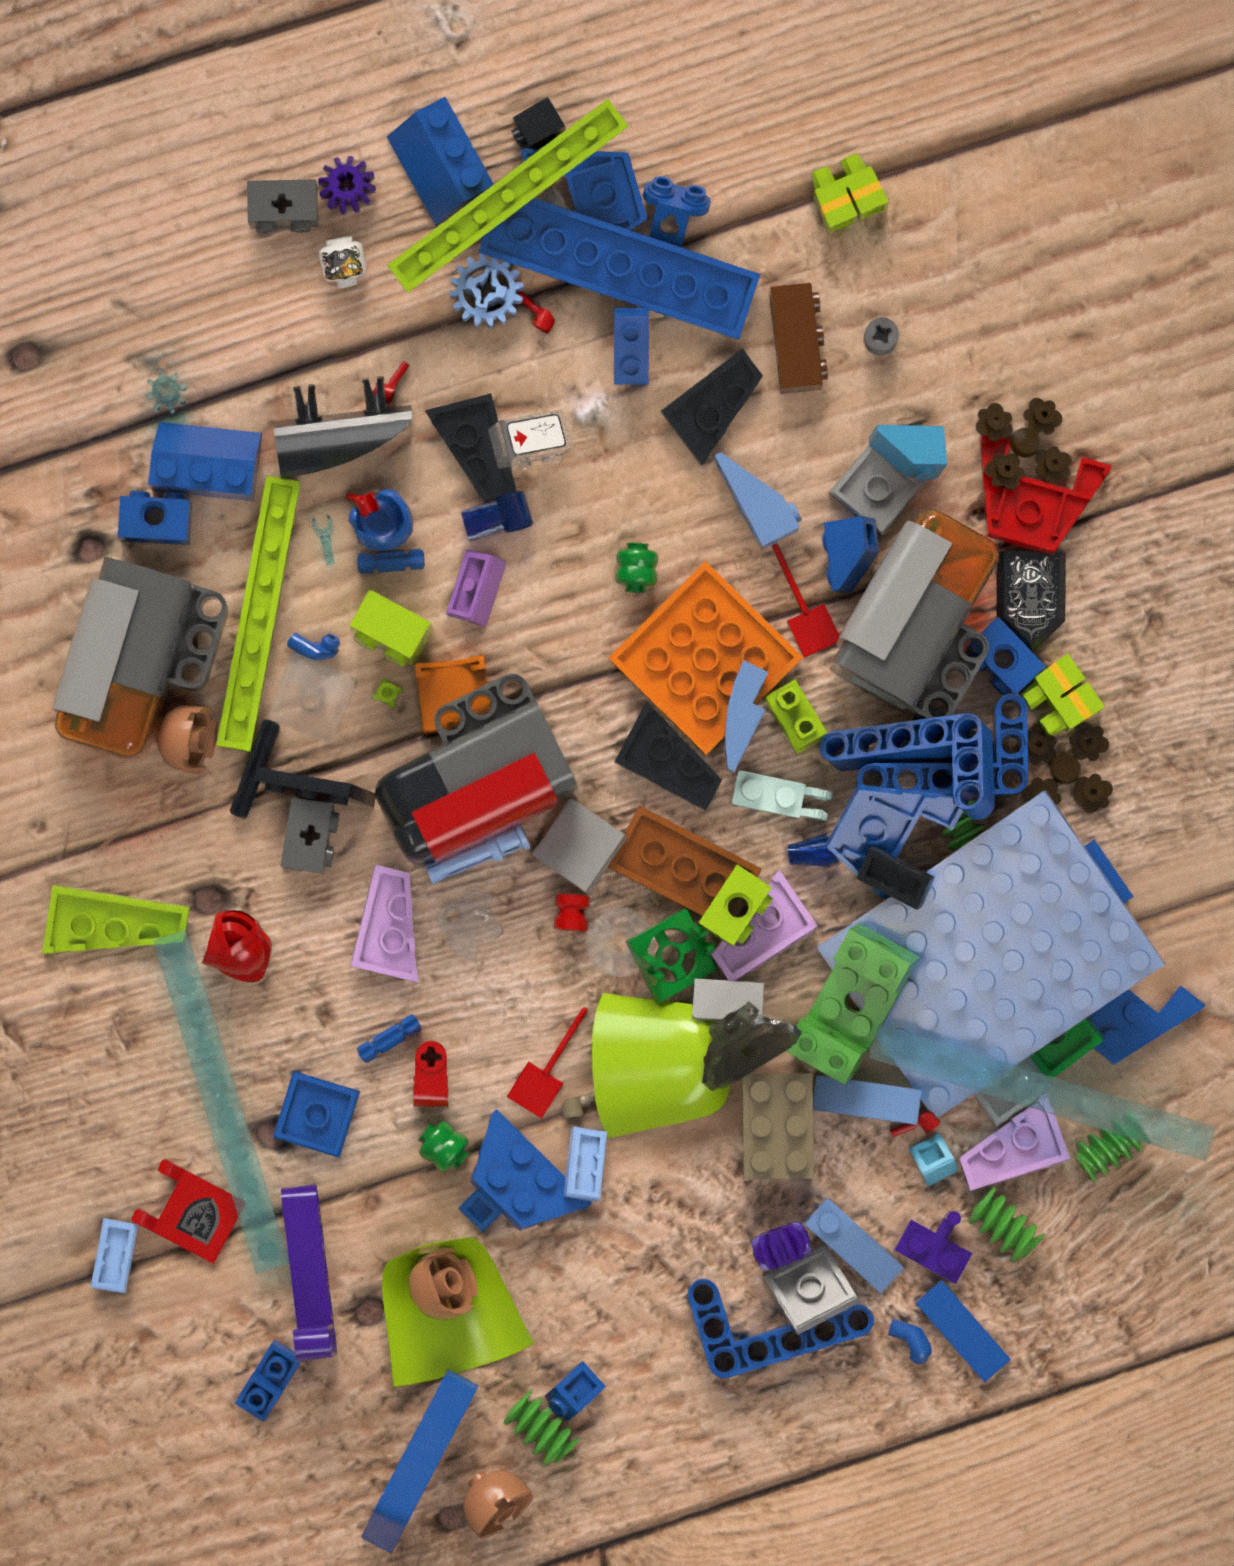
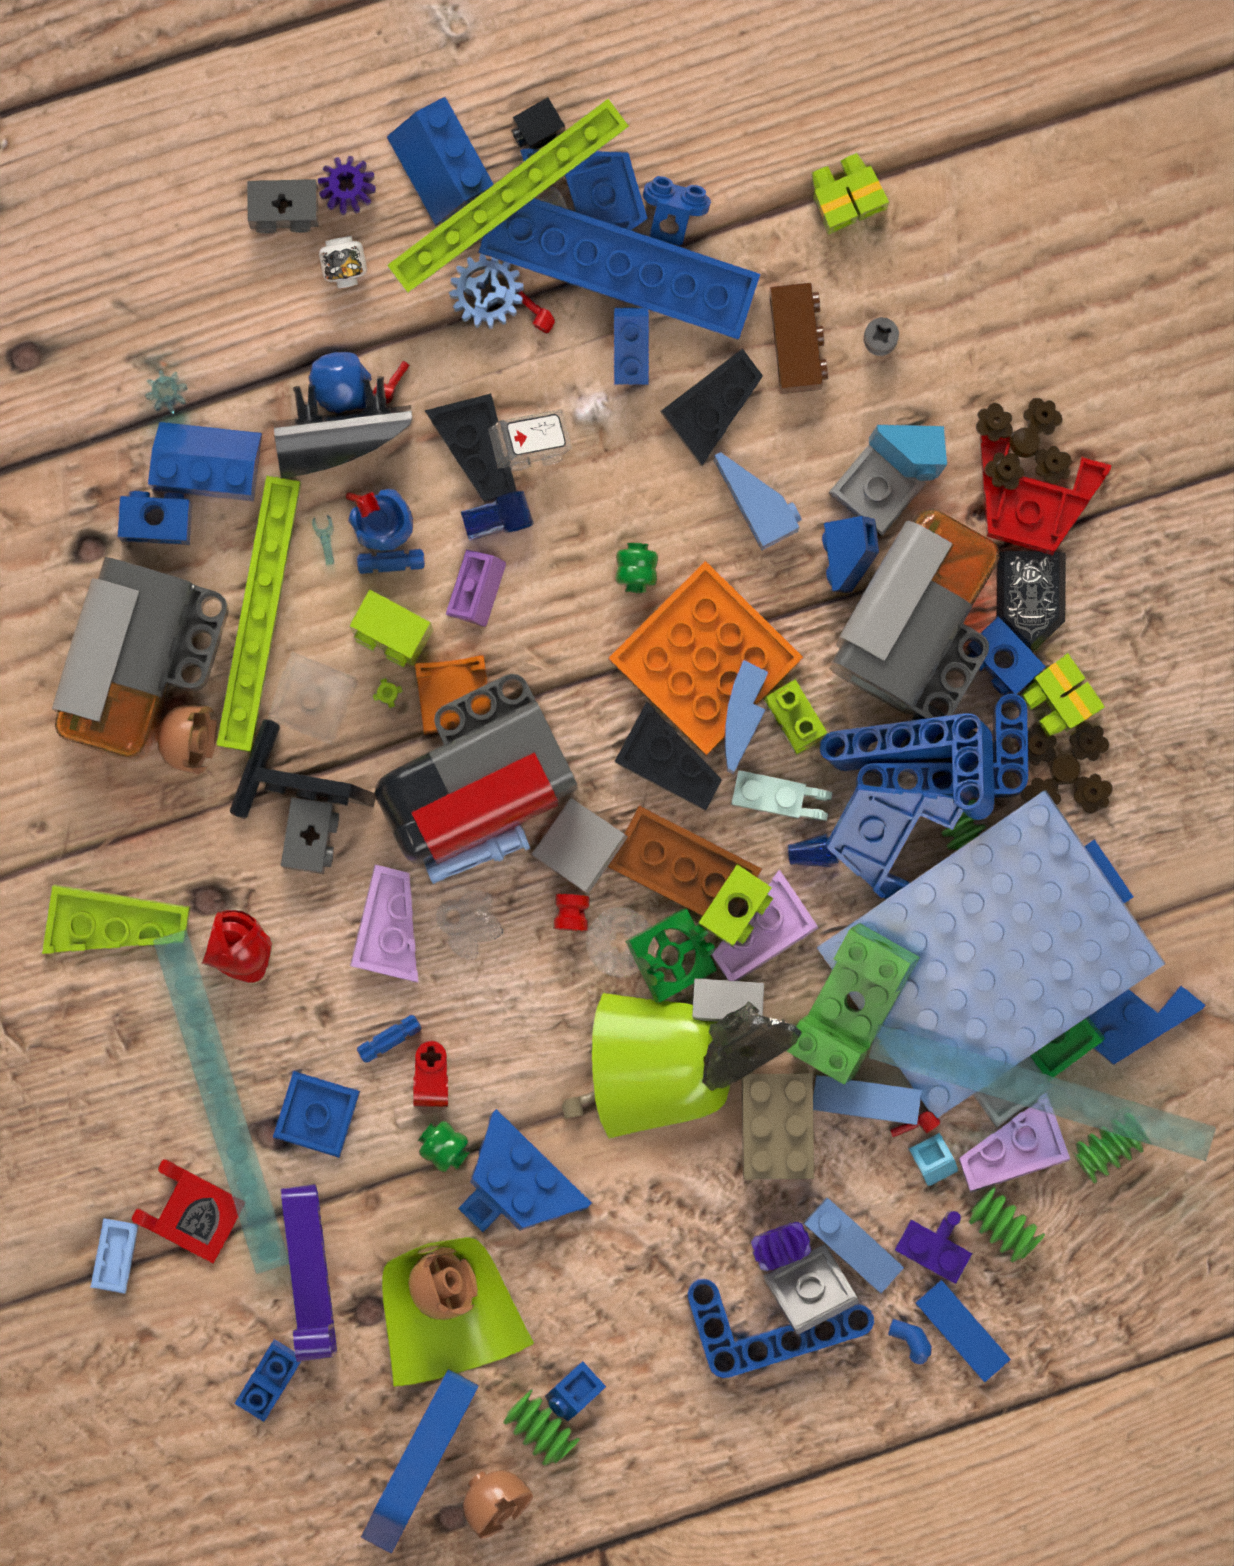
(316, 651): blue arm -> none
(339, 381): none -> blue hair
(537, 1088): red piece -> none
(585, 1164): light blue plate -> none
(813, 627): red piece -> none
(895, 877): black tile -> none

